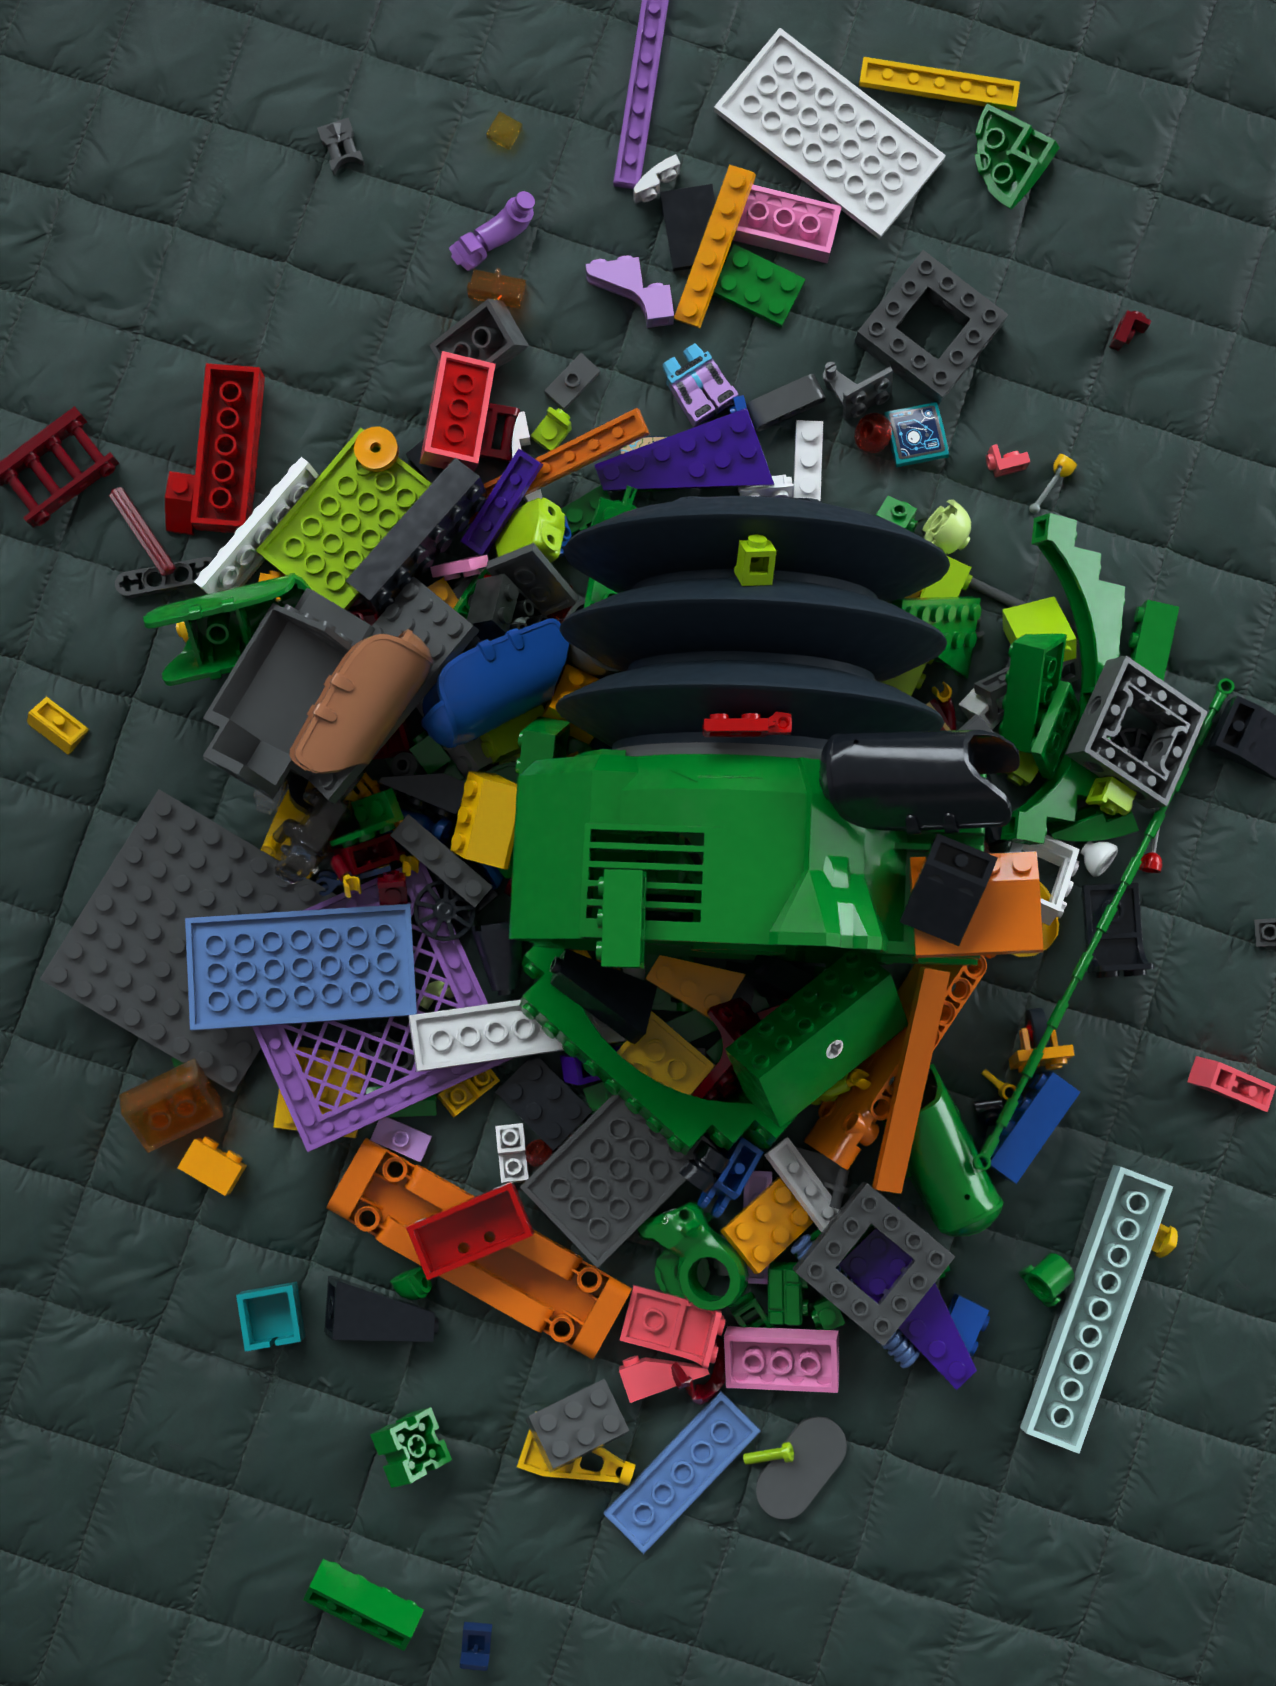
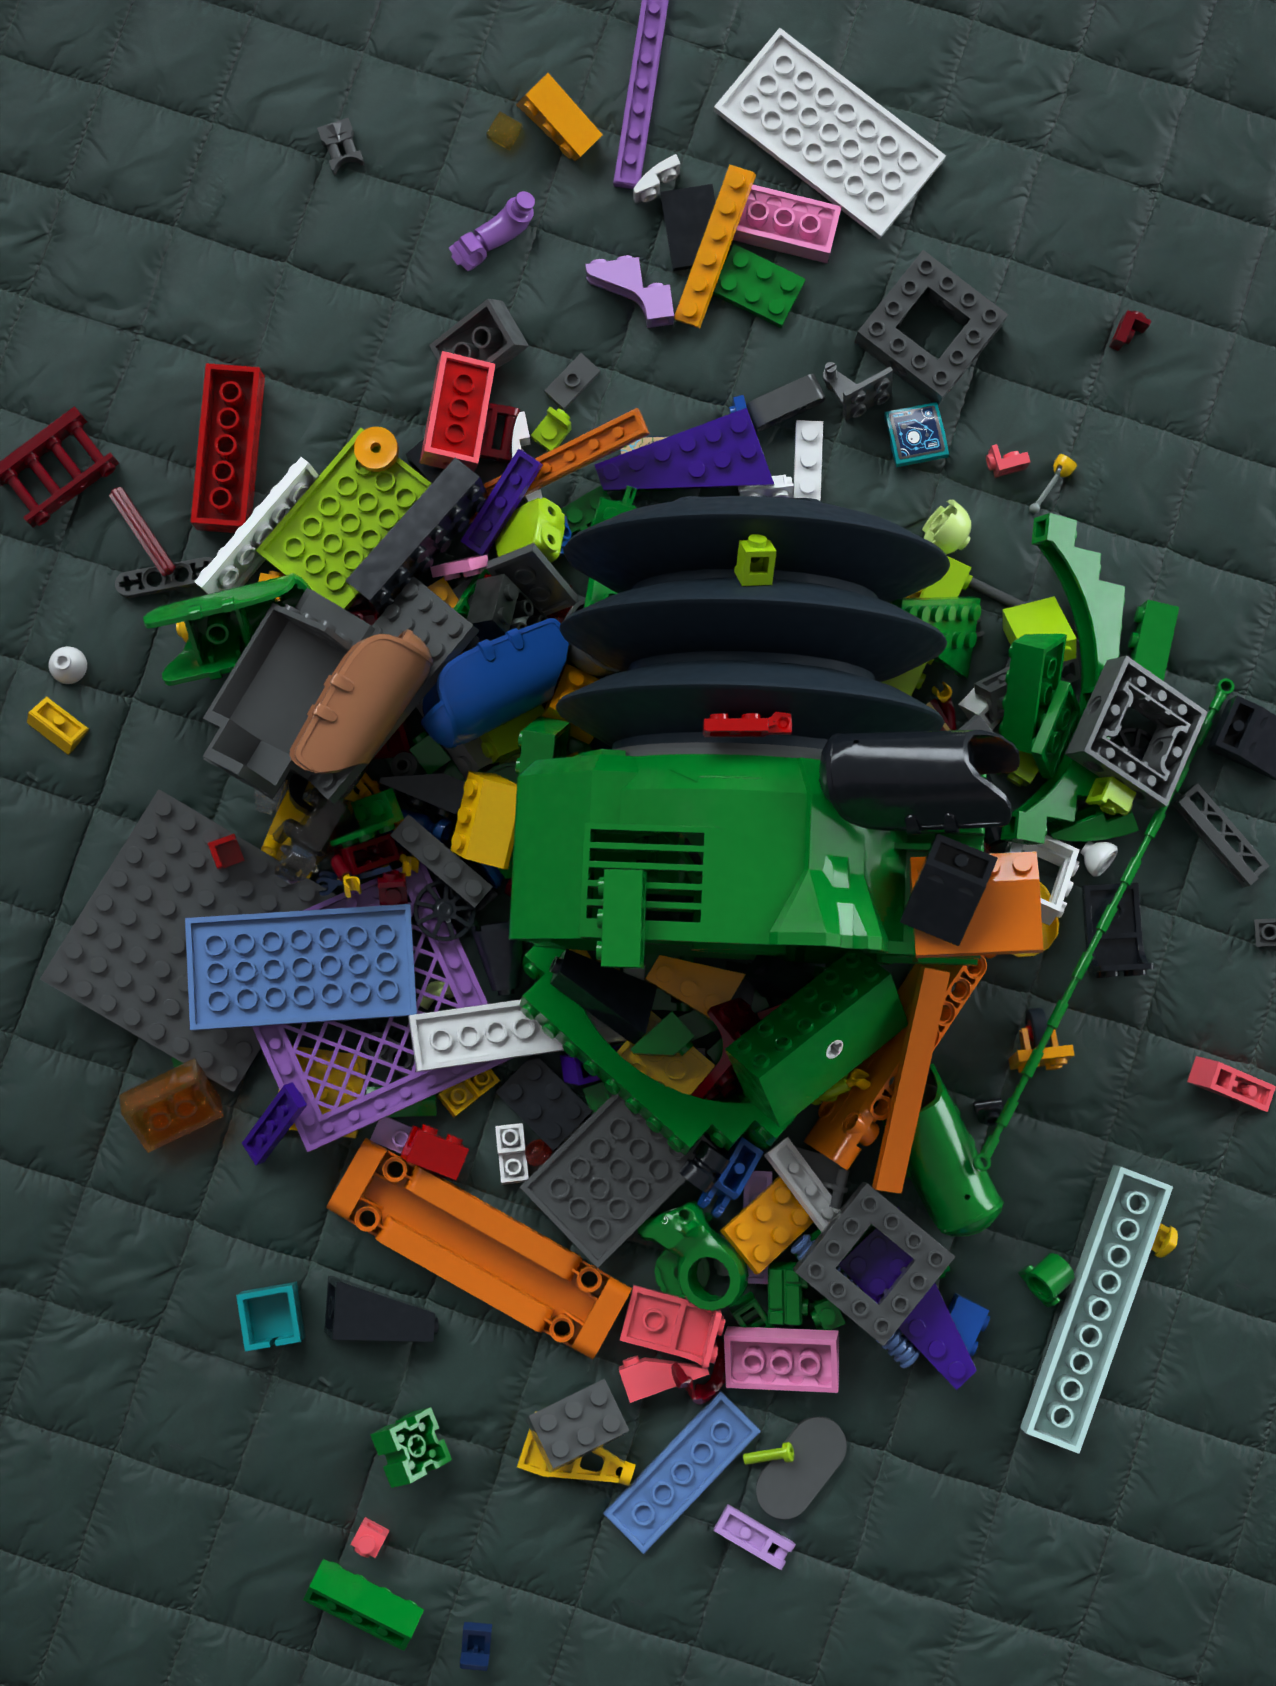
(67, 665): none -> white brick
(179, 503): red slope -> none
(212, 1165): light orange brick -> none
(226, 851): none -> red panel
(274, 1123): none -> dark purple plate
(369, 1538): none -> coral brick
(412, 1284): green piece -> none
(434, 1151): none -> red brick
(439, 1235): red piece -> none
(497, 287): clear orange panel -> none
(559, 117): none -> light orange wedge
(665, 1039): none -> green slope
(698, 385): hips -> none
(753, 1536): none -> lavender plate
(873, 432): clear red plate -> none
(898, 513): green brick -> none
(939, 83): yellow plate -> none
(998, 1084): yellow hand -> none
(1010, 155): green brick -> none
(1031, 1124): blue brick -> none
(1152, 861): red hinge -> none
(1216, 839): none -> dark grey fence

